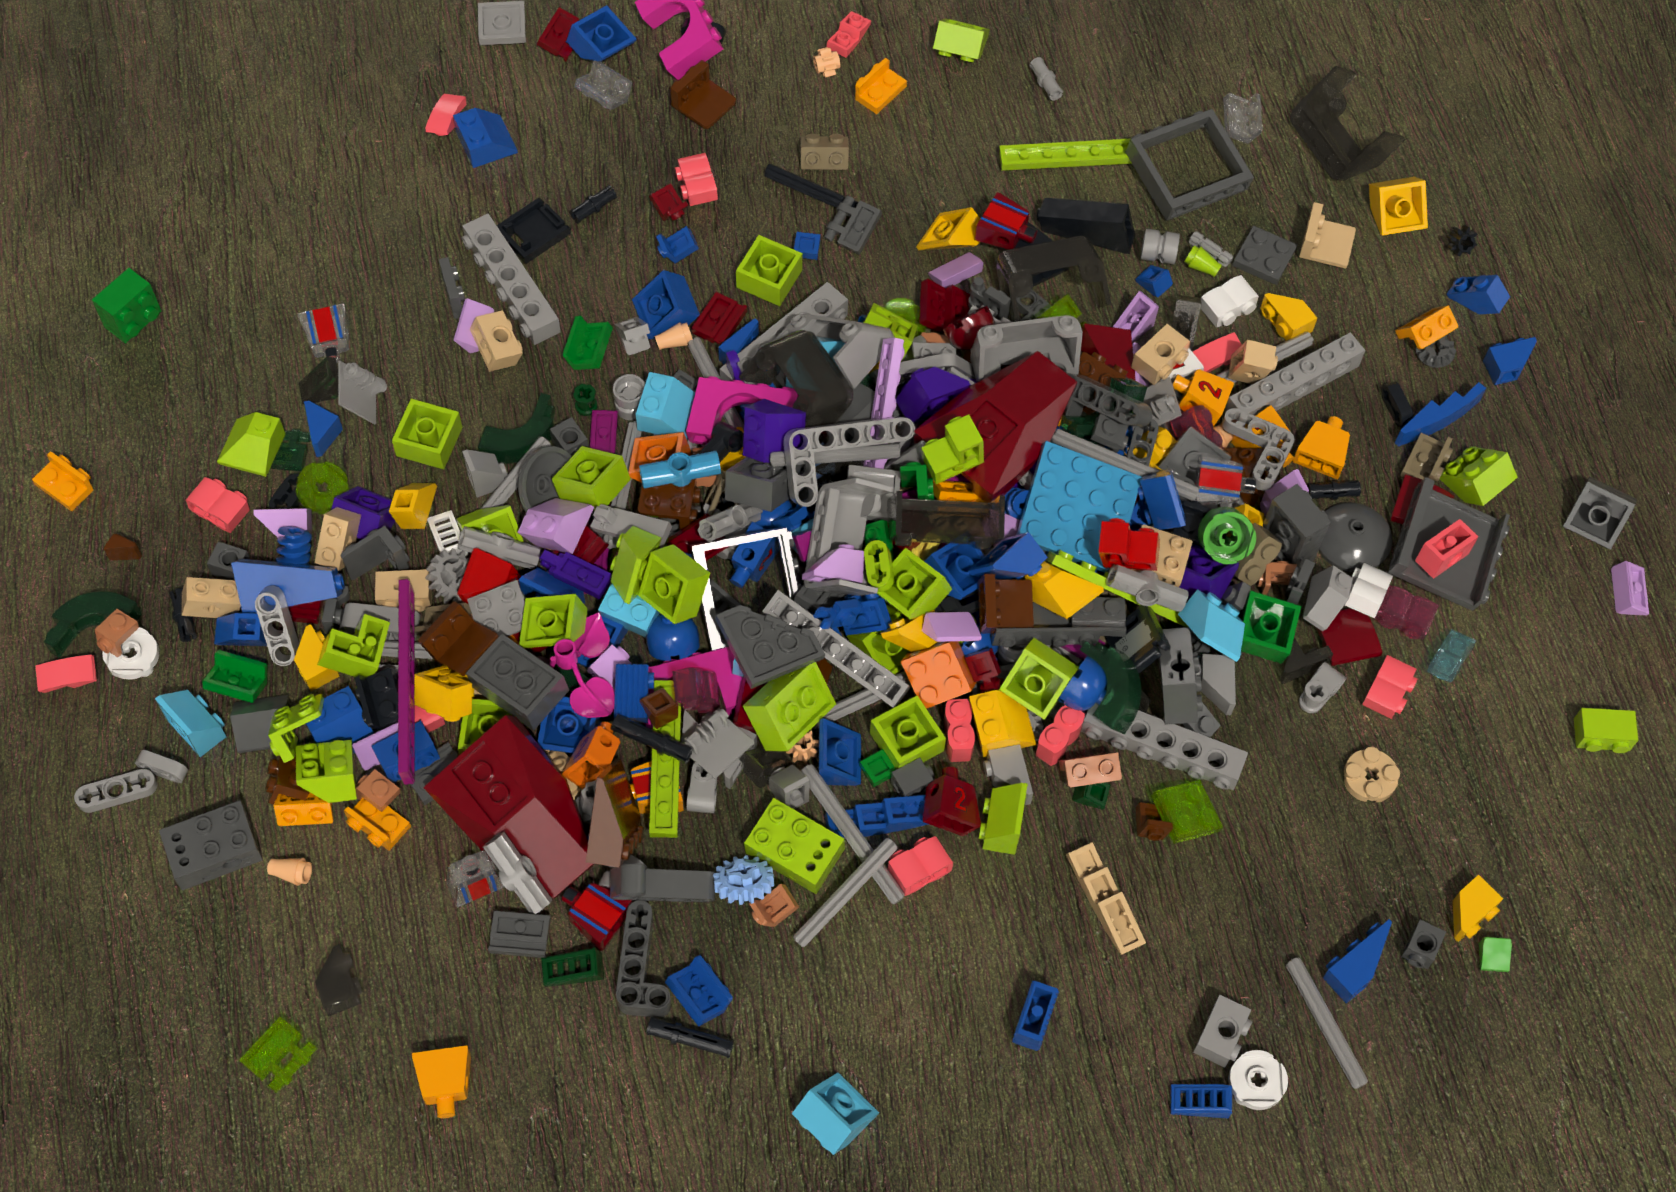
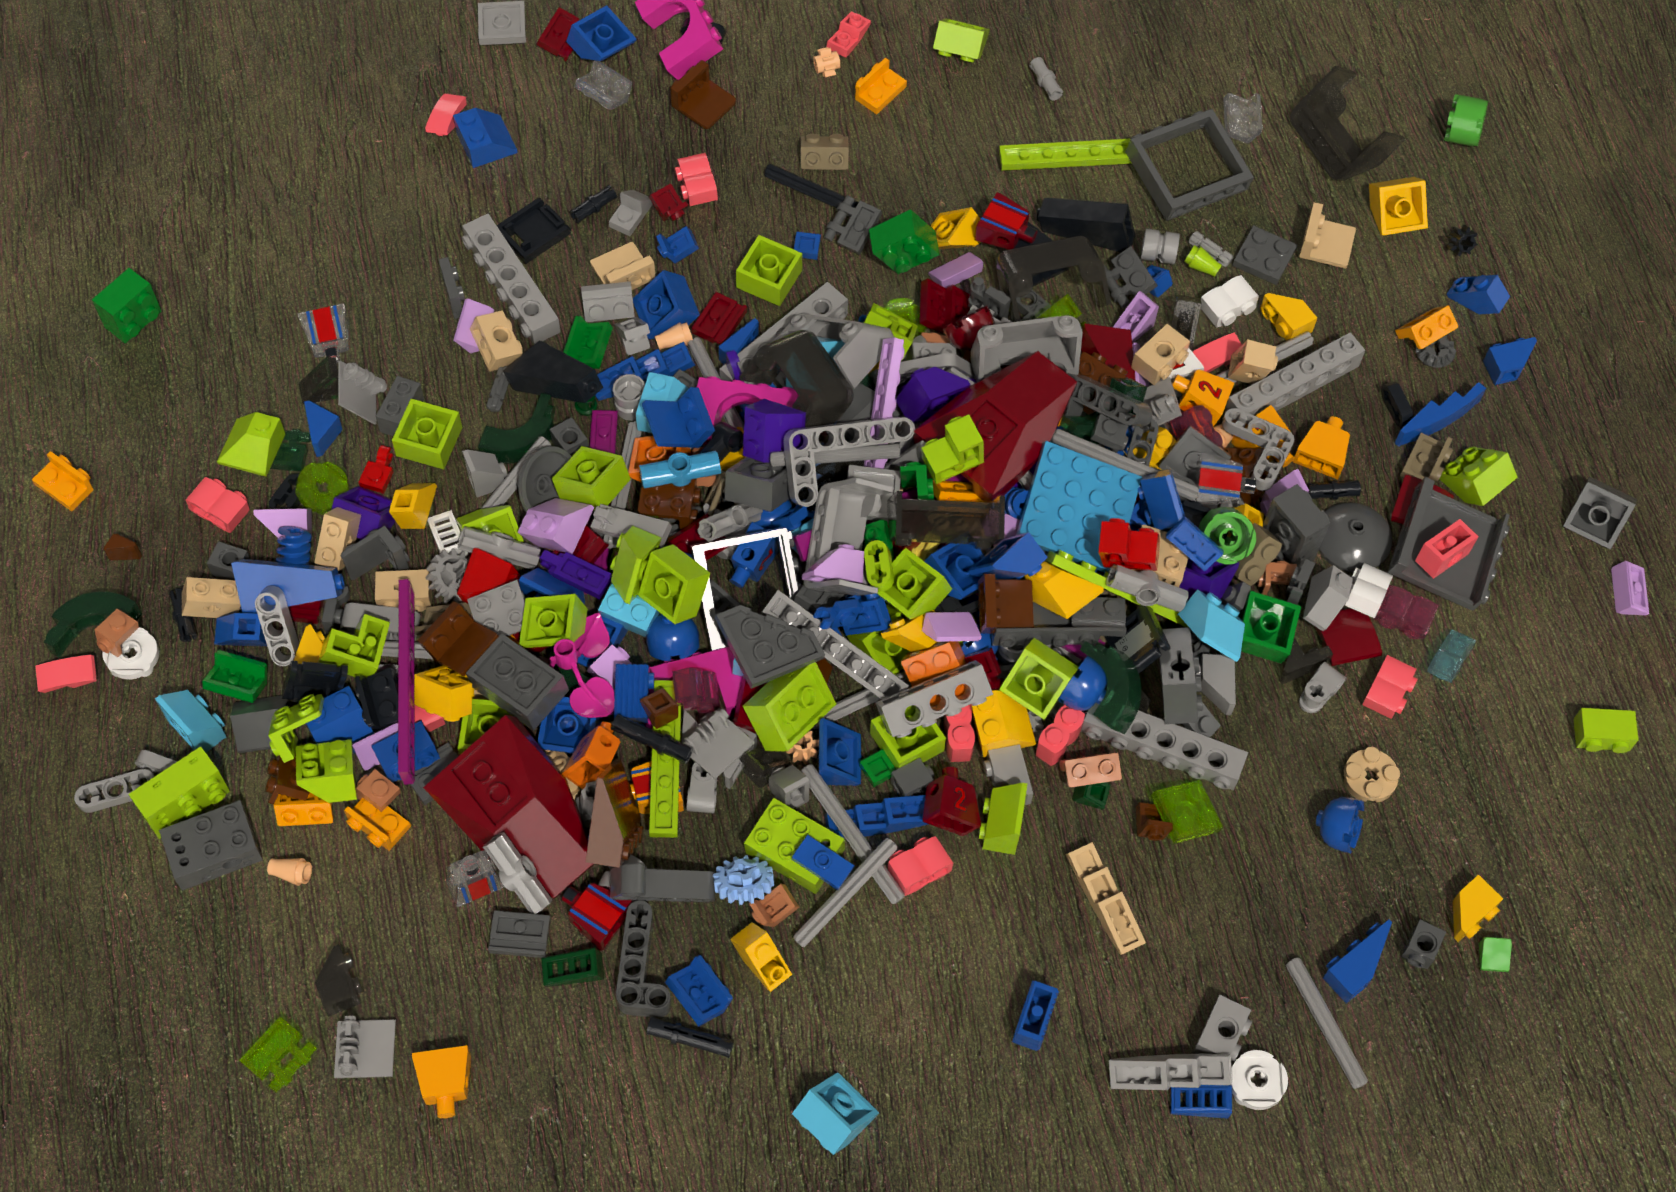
(180, 791): none -> lime piece
(313, 679): none -> black container
(364, 1048): none -> light grey hinge
(378, 474): none -> red plate
(396, 404): none -> dark grey brick
(498, 391): none -> dark grey axle
(553, 373): none -> black slope
(607, 301): none -> light grey plate
(624, 265): none -> tan bracket
(630, 212): none -> light grey slope
(661, 363): none -> blue slope
(679, 422): none -> blue bracket
(761, 956): none -> yellow slope
(822, 862): none -> blue plate
(893, 708): none -> light grey brick
(904, 242): none -> green brick
(1133, 272): none -> dark grey plate
(1171, 1070): none -> light grey slope
(1194, 543): none -> blue plate
(1340, 823): none -> blue cylinder
(1466, 120): none -> bright green brick

